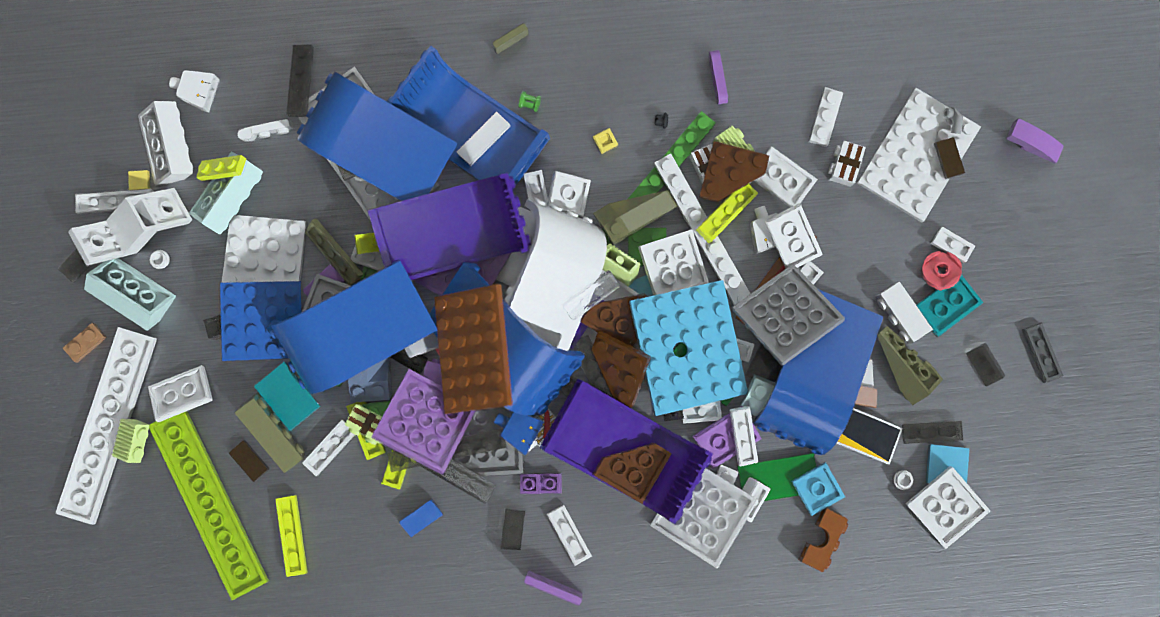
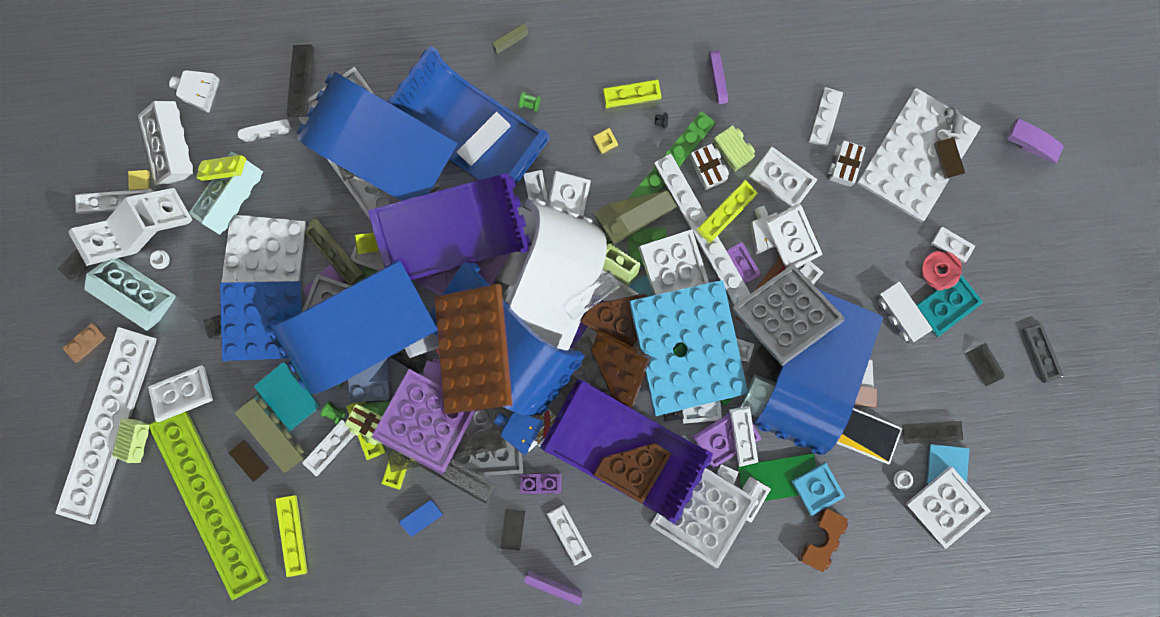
(333, 412): none -> bright green bush
(632, 93): none -> neon yellow tile
(731, 170): reddish brown plate -> none
(743, 263): none -> medium lavender plate
(913, 376): olive wedge -> none

